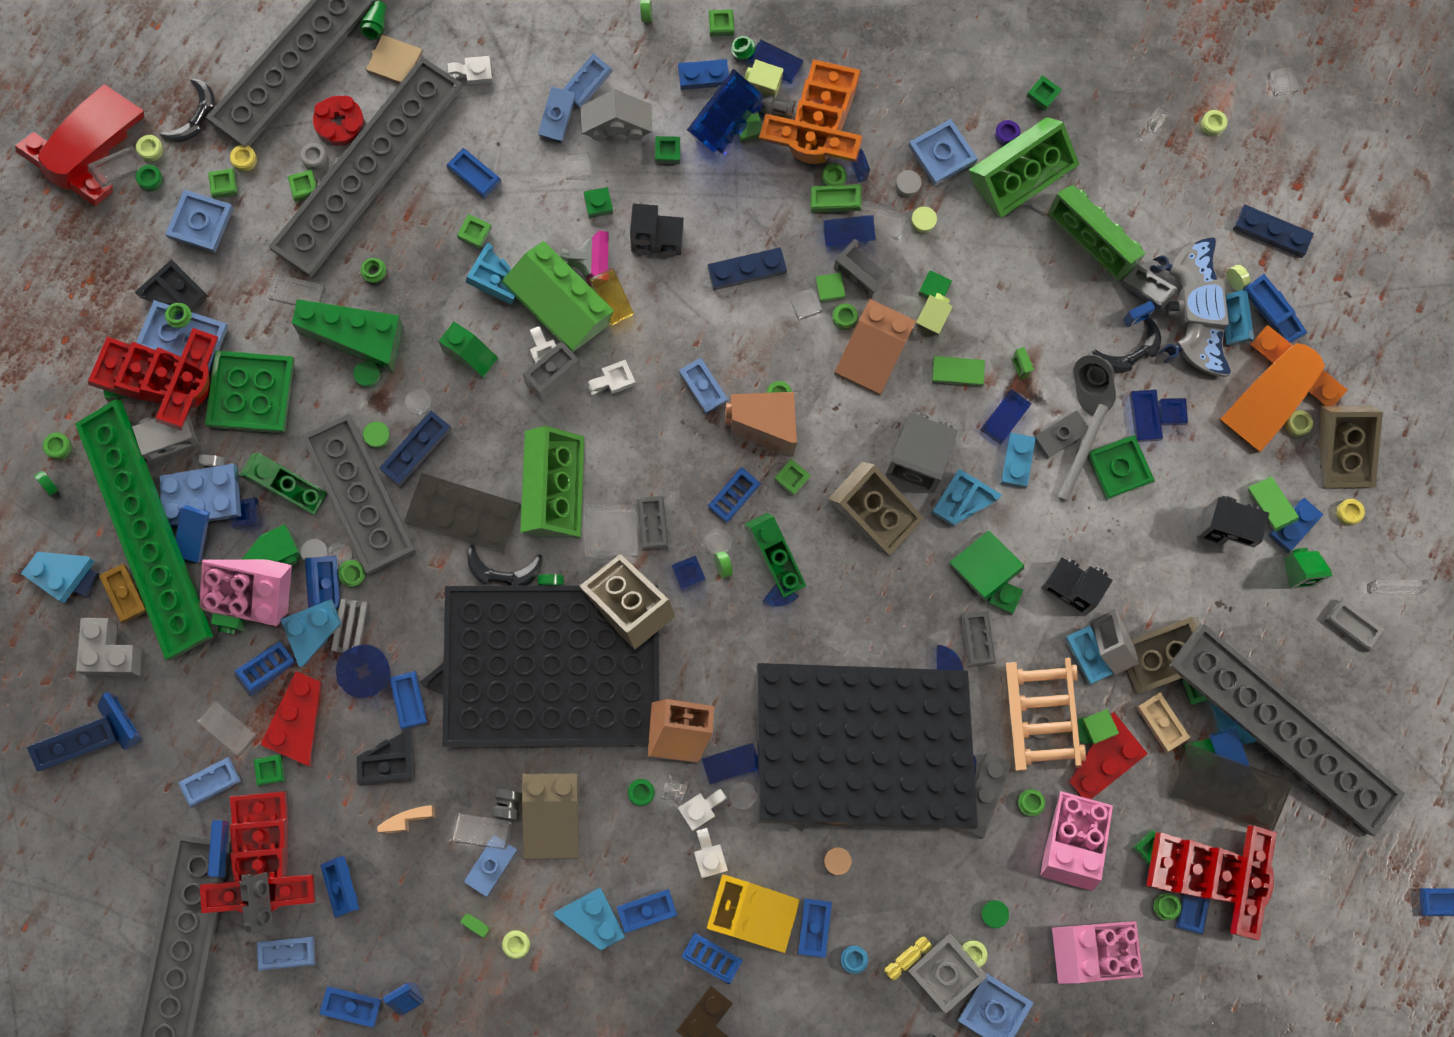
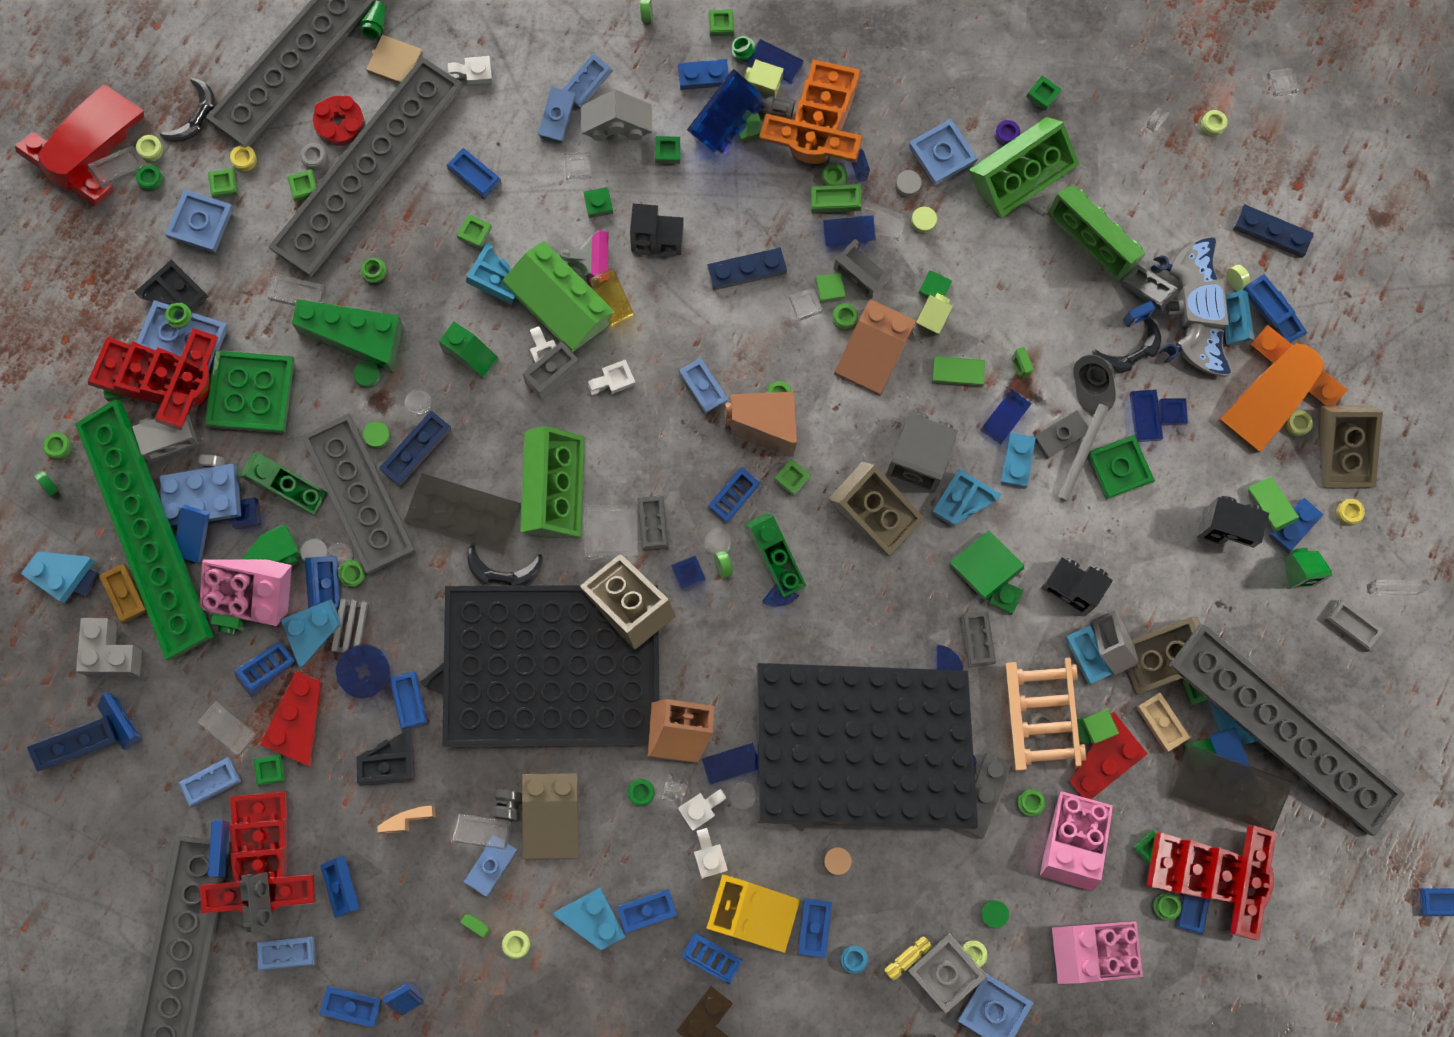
(550, 579): green tile -> none

